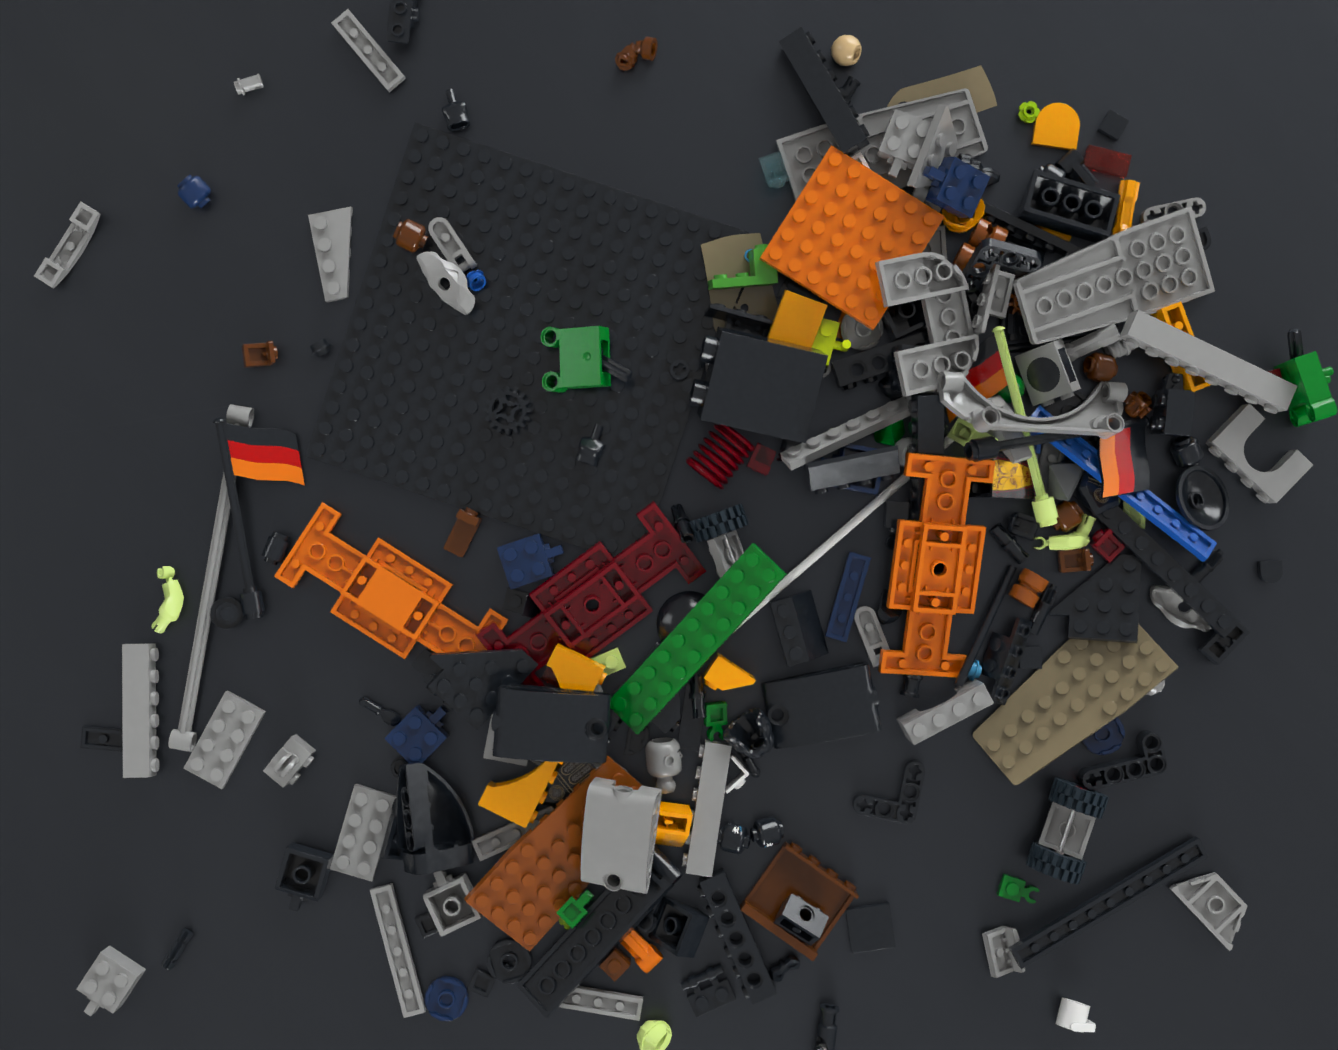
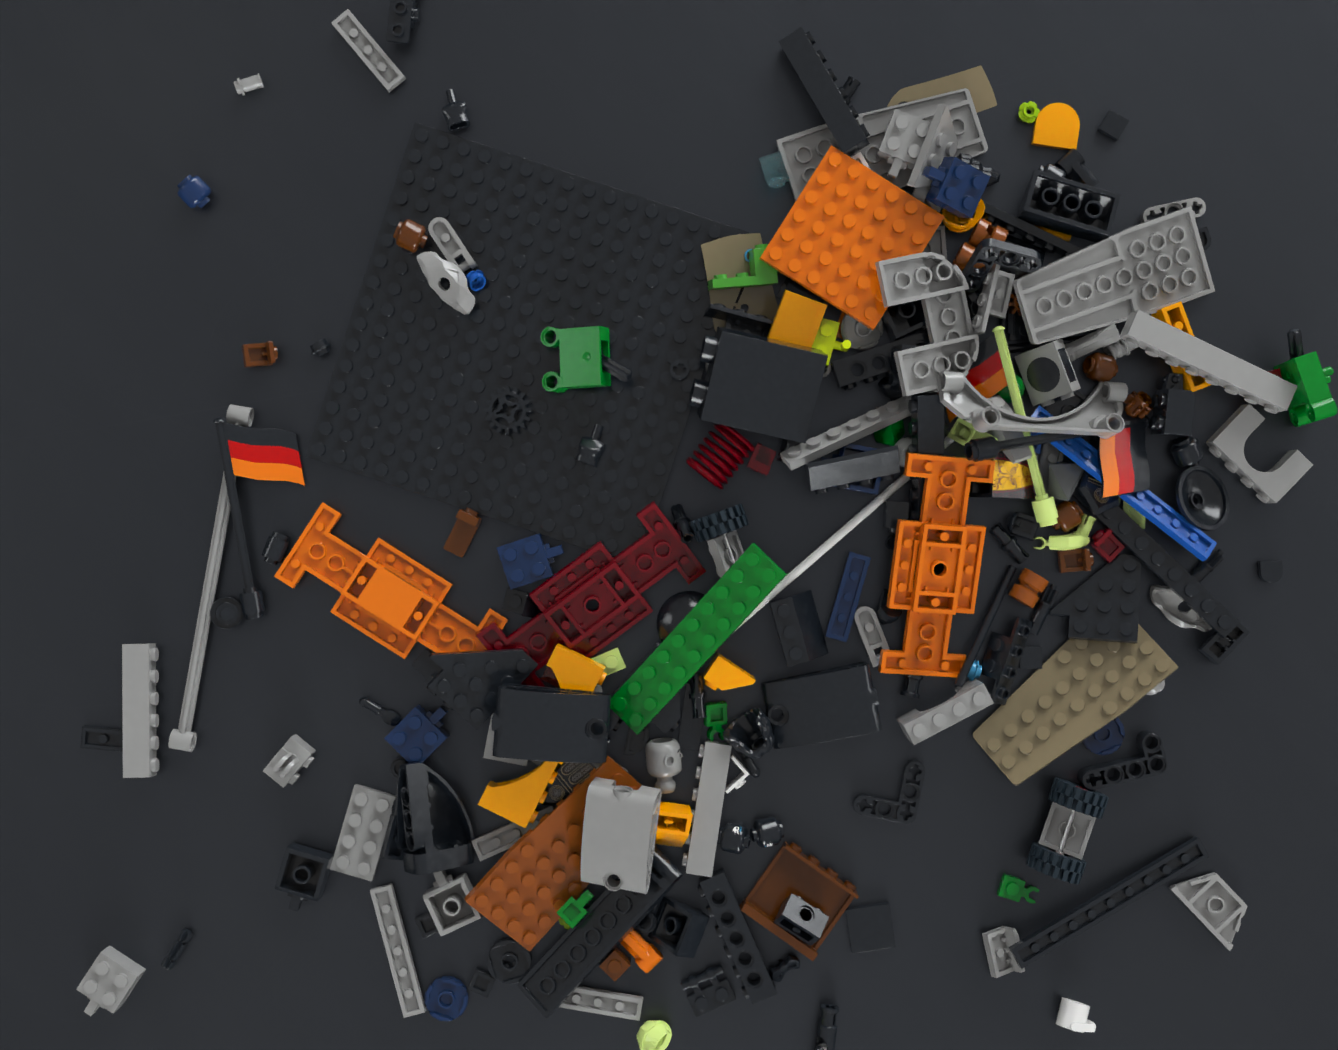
(70, 247): light grey slope -> none
(173, 602): yellowish green arm -> none
(224, 739): light grey plate -> none
(331, 241): light grey wing -> none
(628, 56): reddish brown arm -> none
(846, 50): tan piece -> none
(1107, 161): clear red plate -> none
(1128, 194): light orange axle -> none

